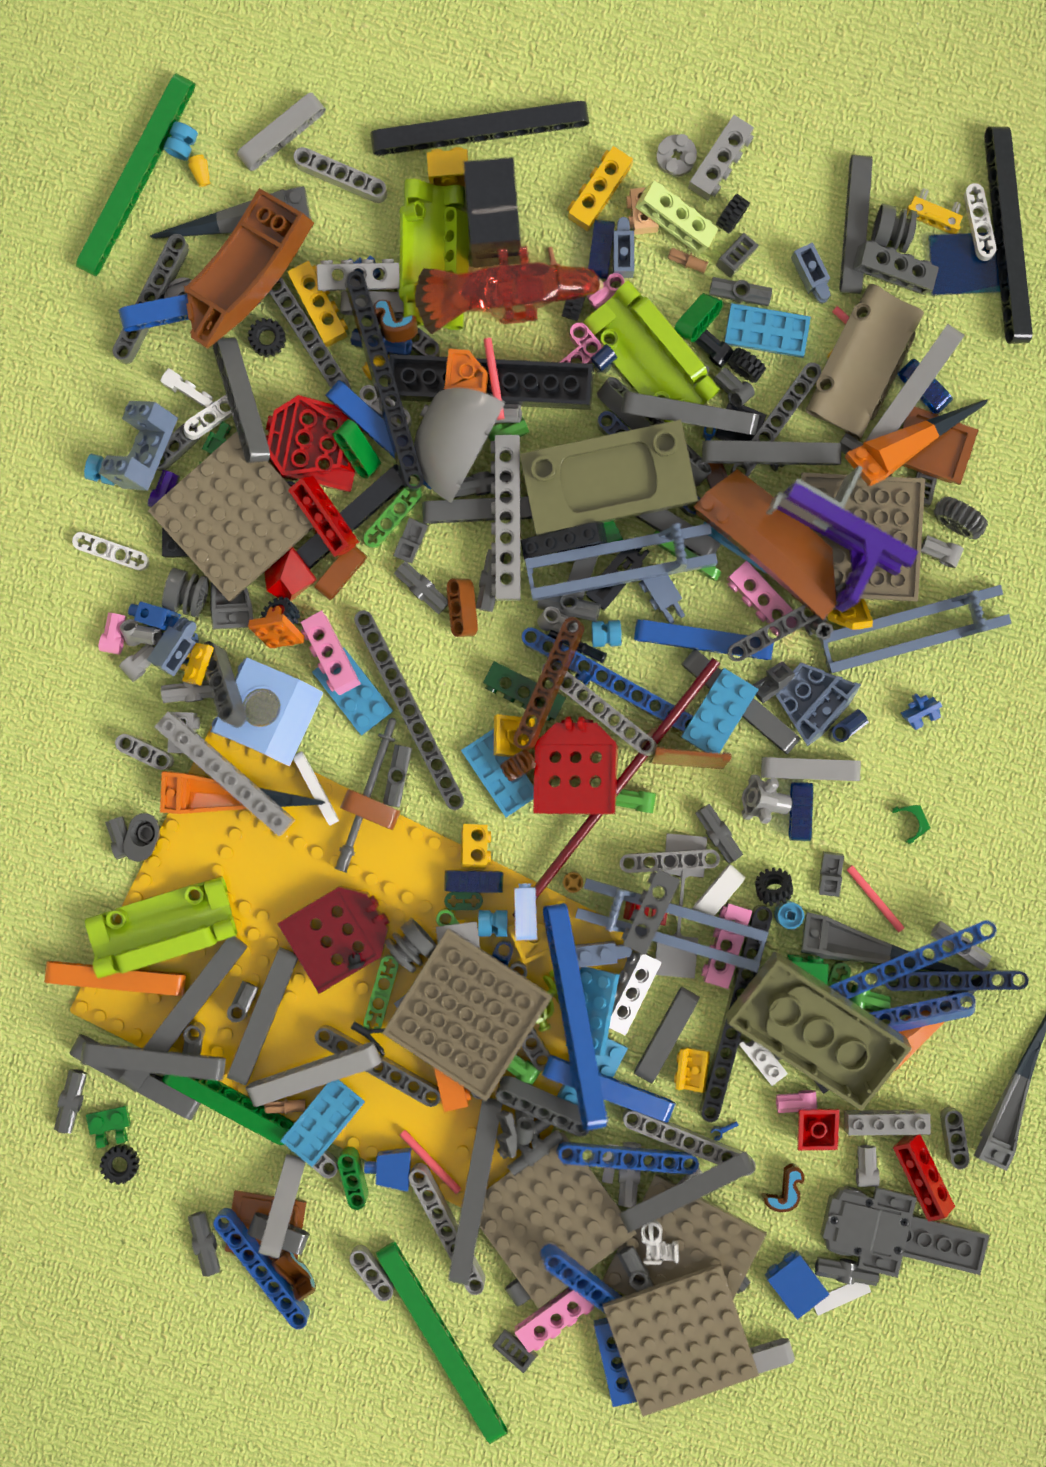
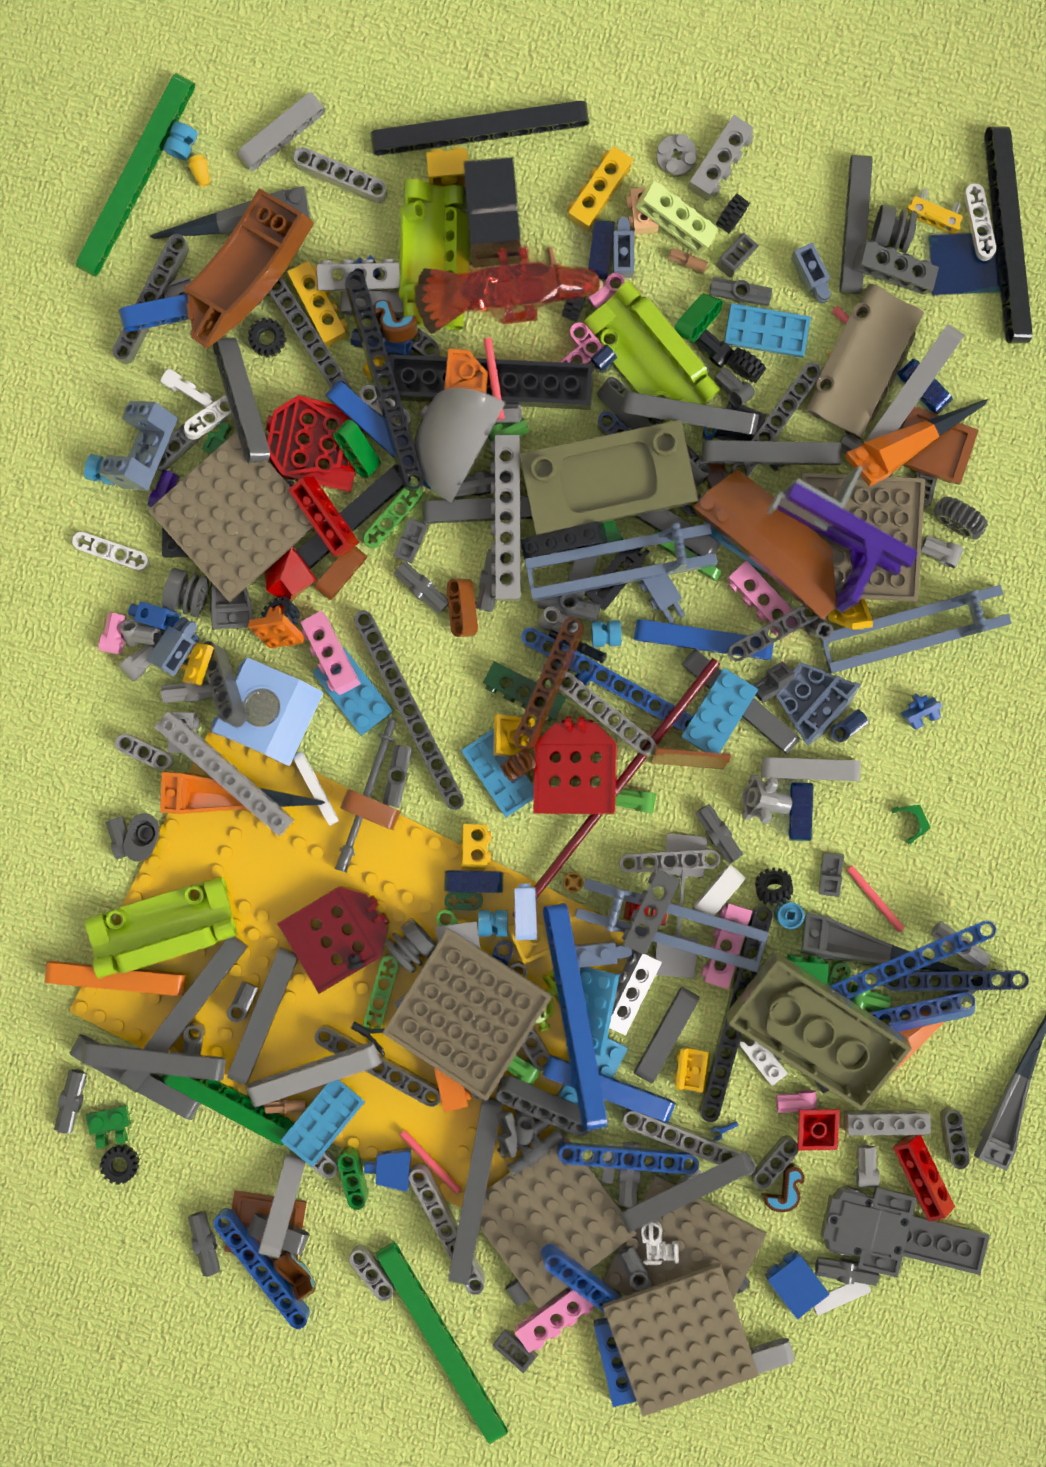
(774, 1171): none -> dark grey beam

